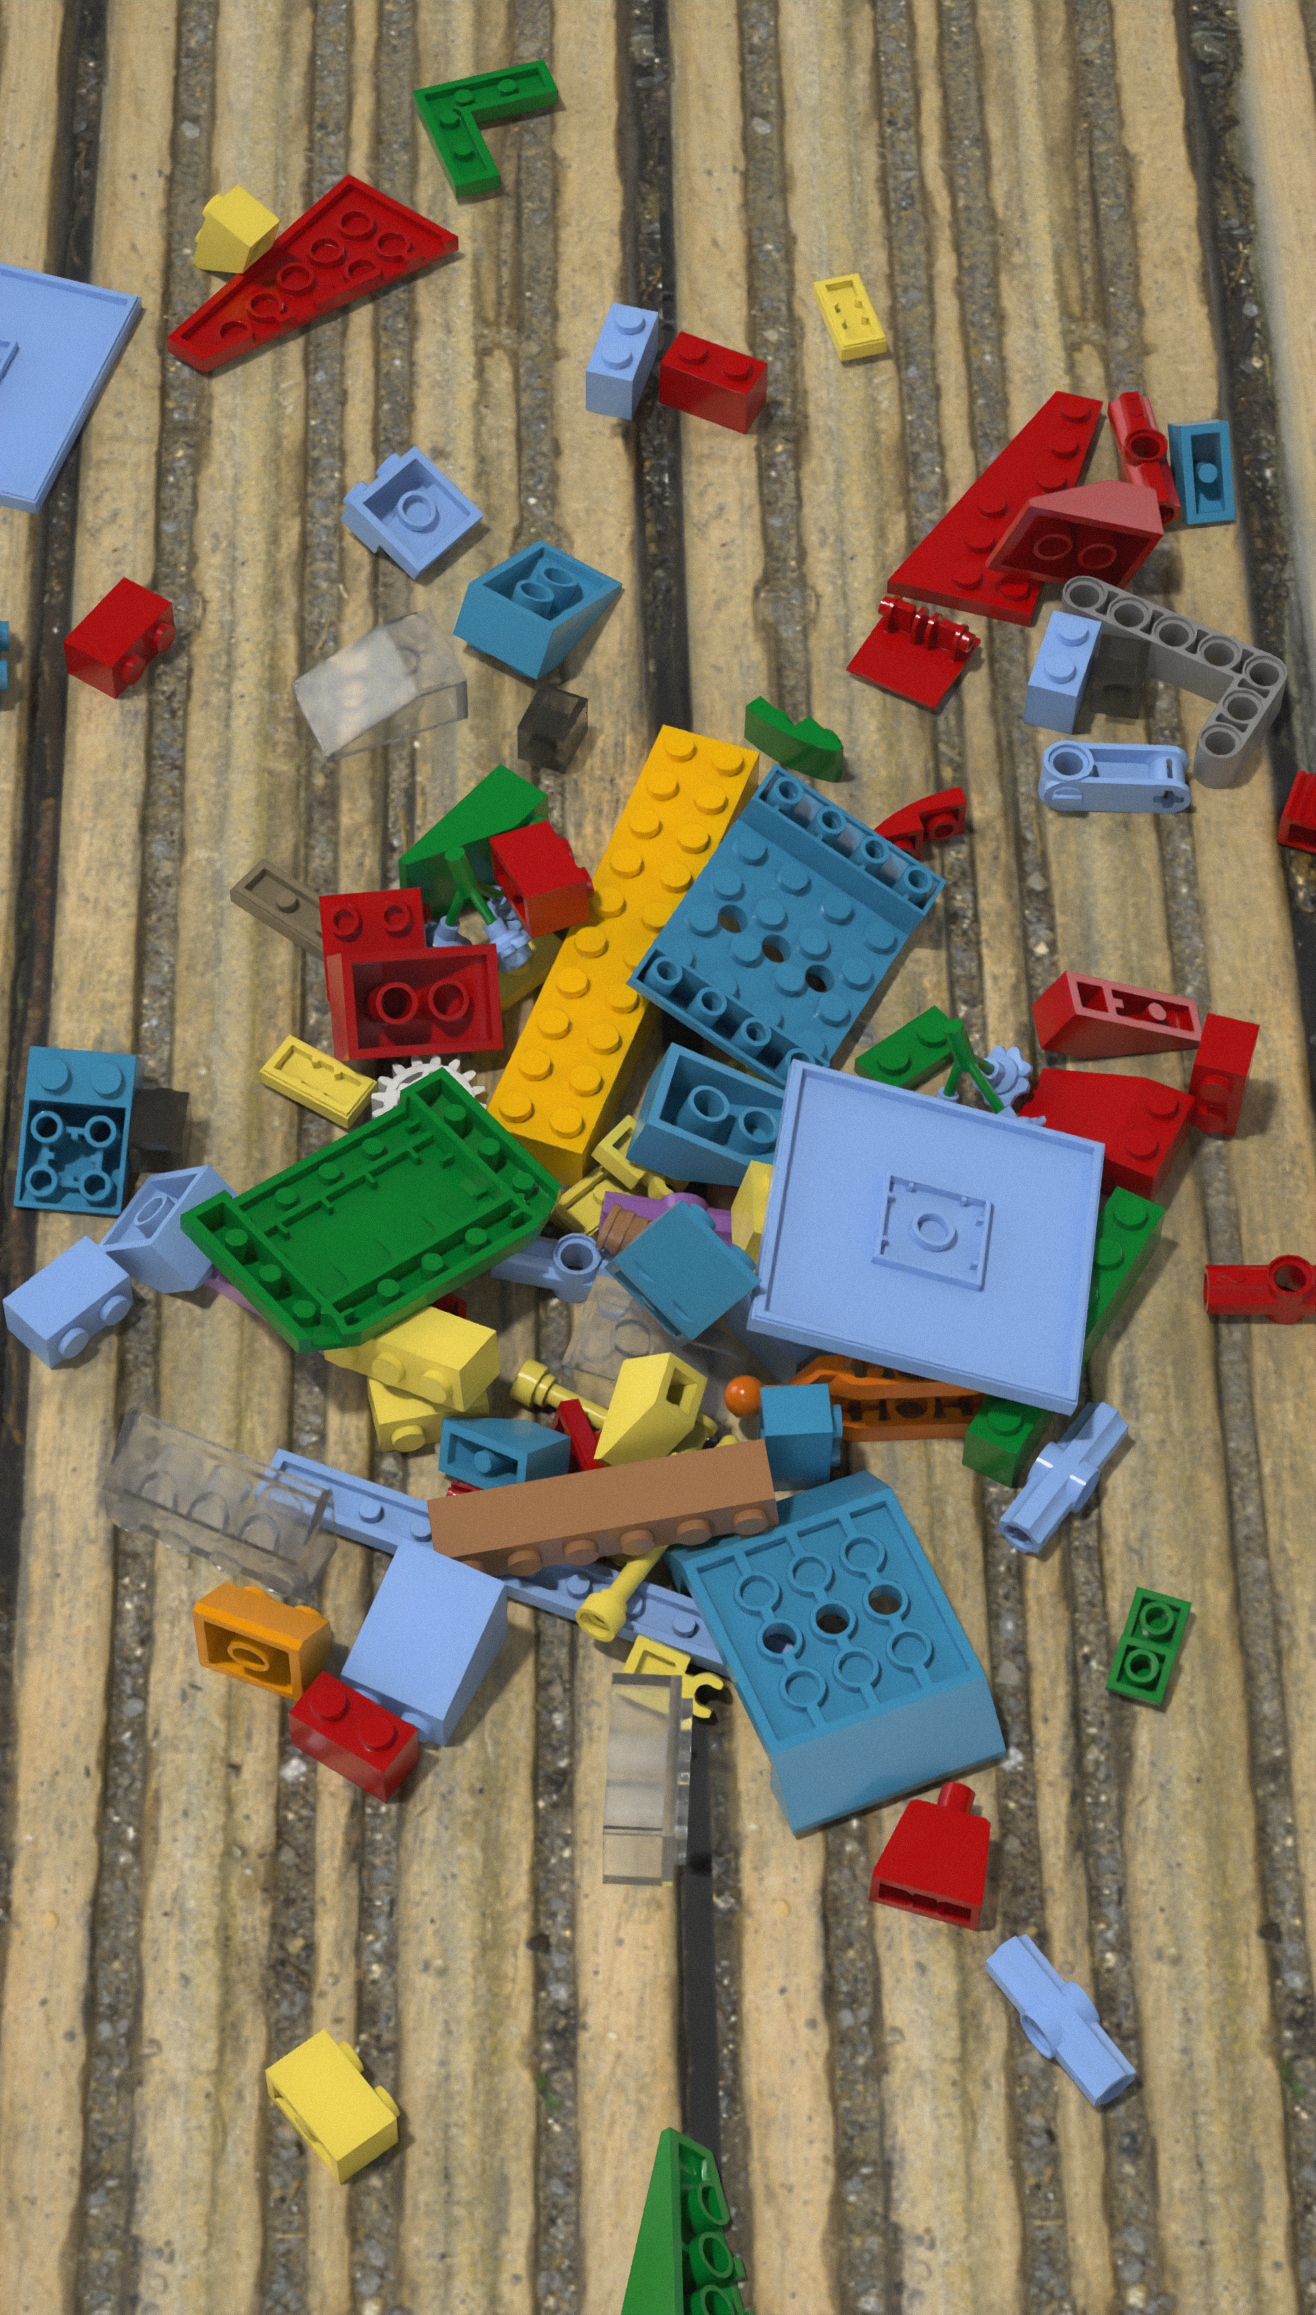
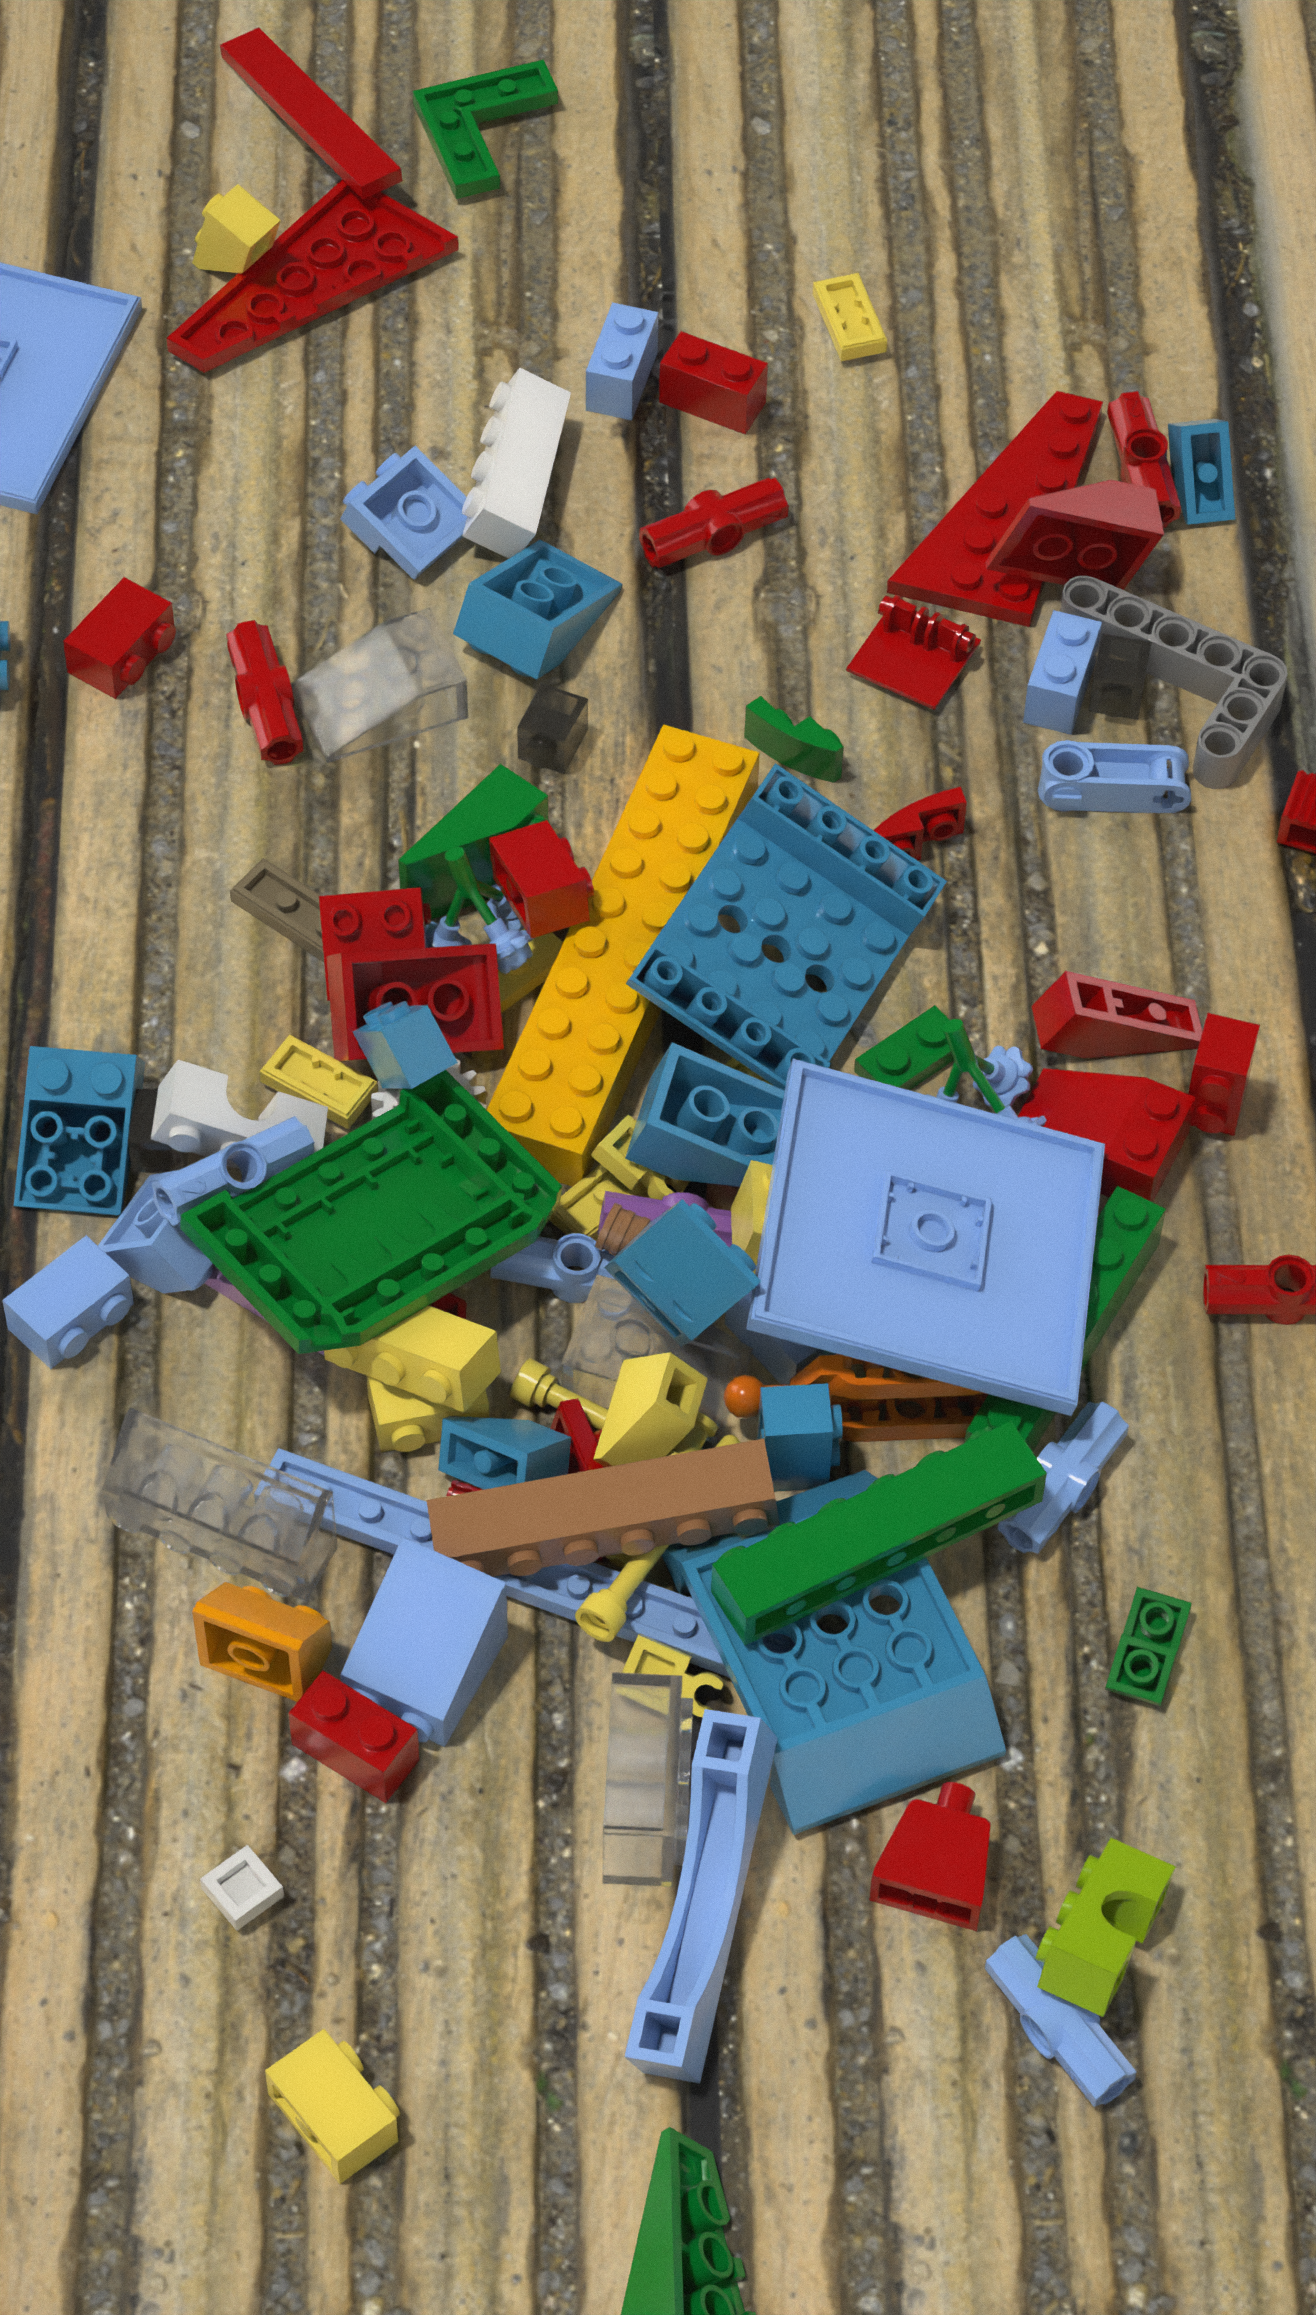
(197, 1117): none -> white arch
(242, 1887): none -> white plate
(256, 1156): none -> light blue piece
(264, 692): none -> red piece
(311, 113): none -> red tile
(403, 1045): none -> dark azure brick
(516, 463): none -> white brick
(684, 1987): none -> light blue arch
(713, 522): none -> red piece
(877, 1531): none -> green brick
(1101, 1925): none -> lime arch

